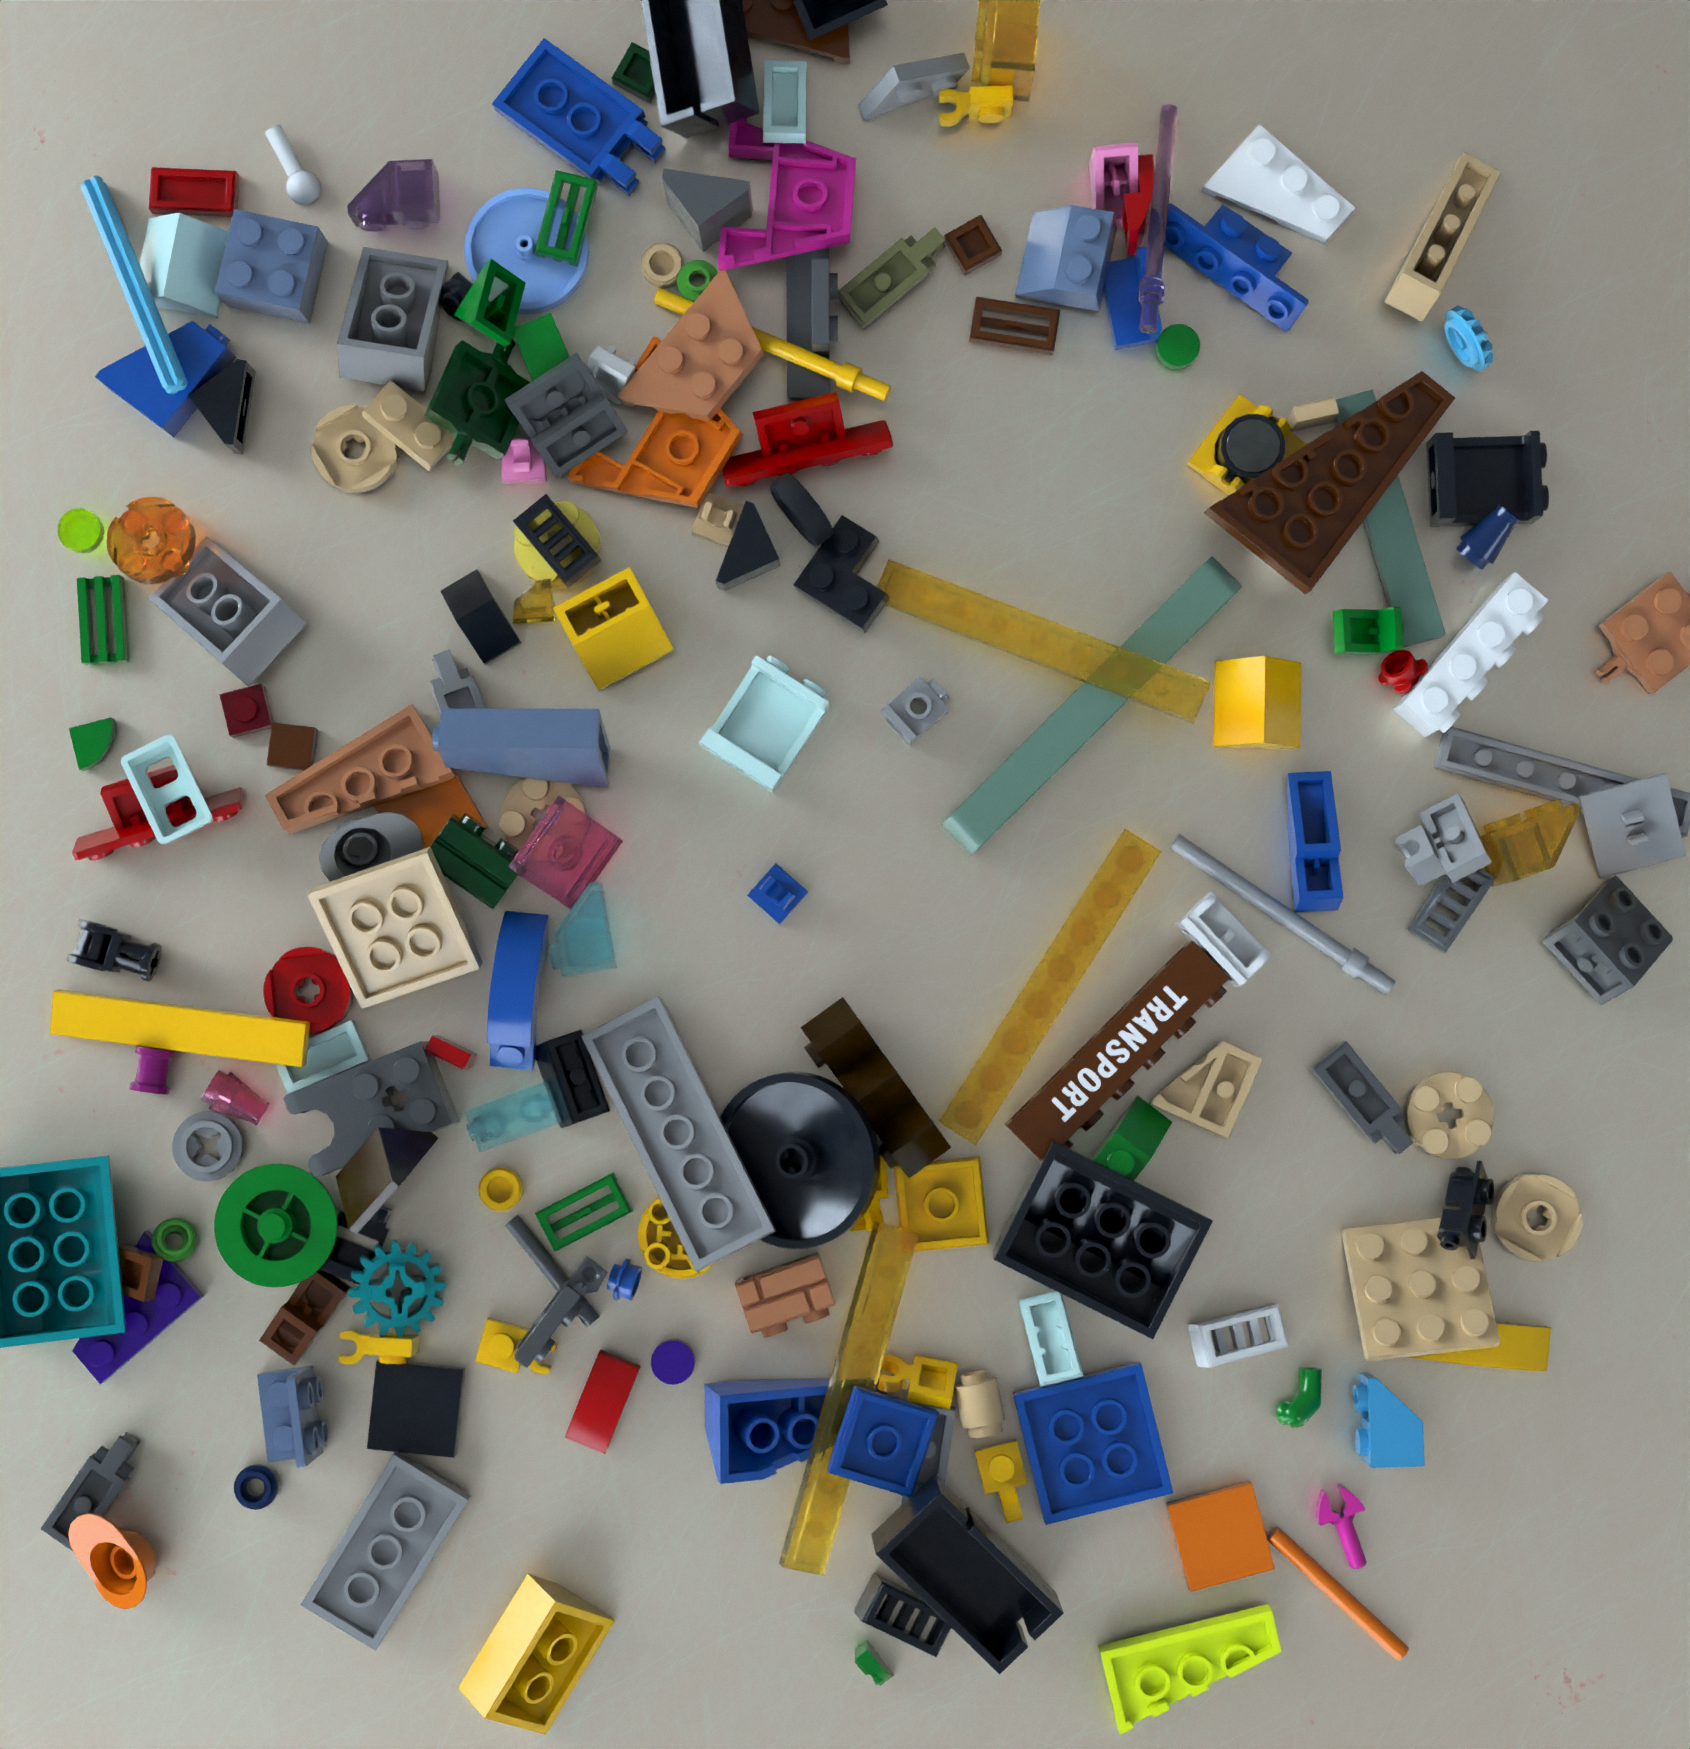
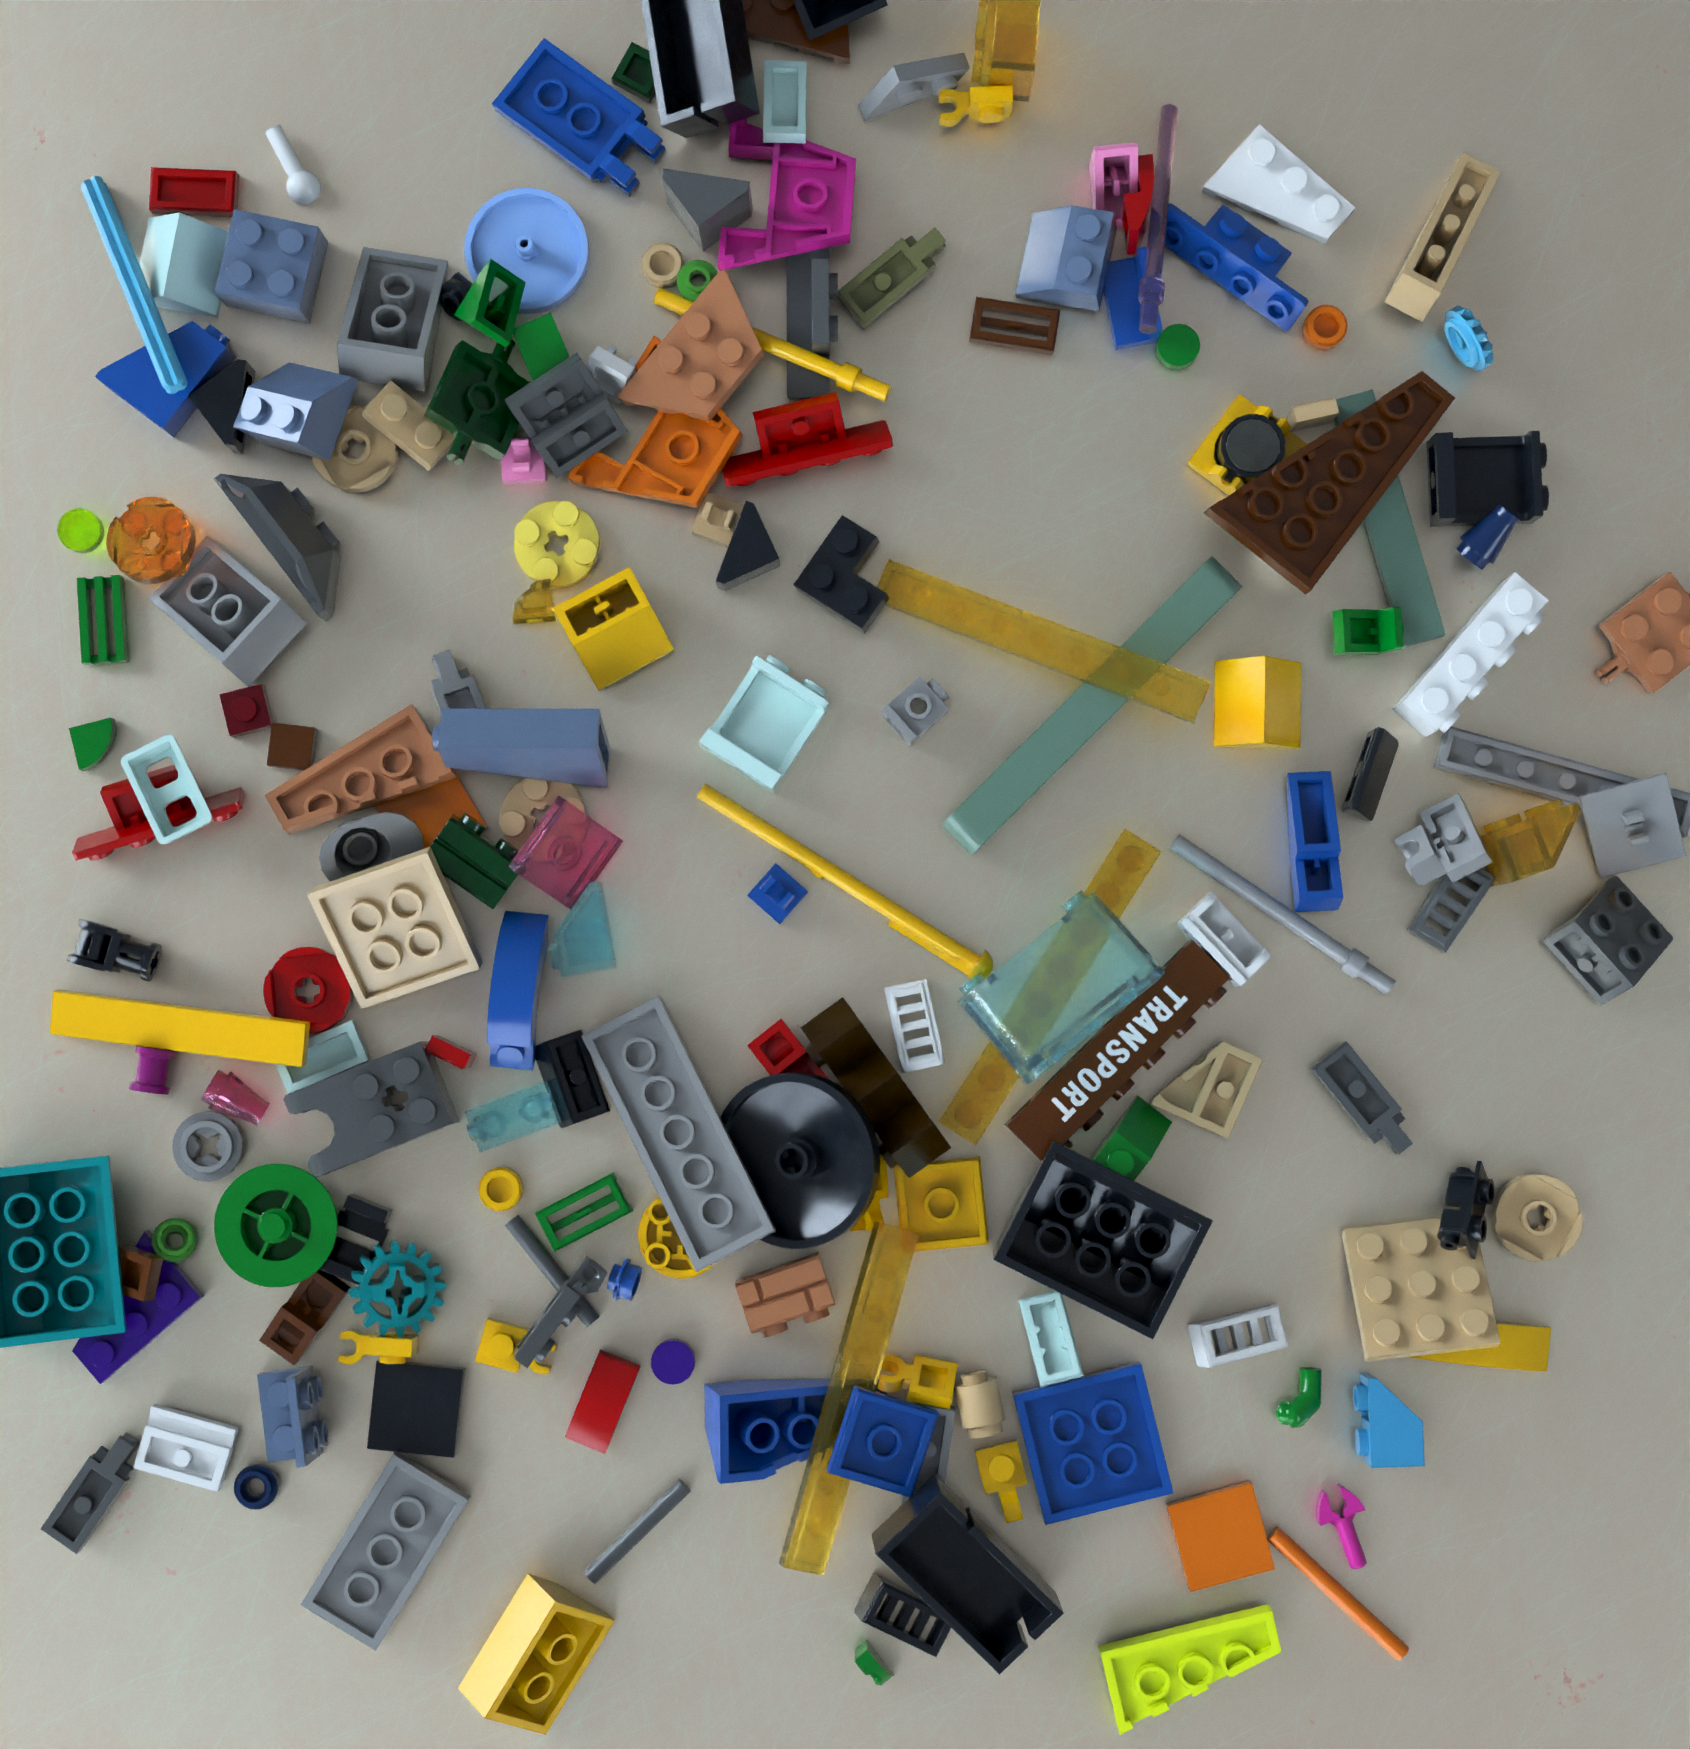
(114, 1559): orange piece -> none
(186, 1447): none -> white plate
(290, 536): none -> dark grey wedge
(297, 409): none -> sand blue slope
(378, 1171): dark brown slope -> none
(398, 195): clear purple slope -> none
(480, 617): black slope -> none
(558, 253): green tile -> none
(577, 567): black slope -> none
(637, 1531): none -> dark grey bar
(782, 1052): none -> red slope
(801, 509): black tyre -> none
(900, 918): none -> yellow bar
(922, 1061): none -> white slope
(972, 245): reddish brown tile -> none
(1060, 987): none -> clear light blue windscreen
(1324, 327): none -> orange tile
(1370, 774): none -> black slope
(1401, 670): red plate -> none
(1470, 1129): tan plate -> none

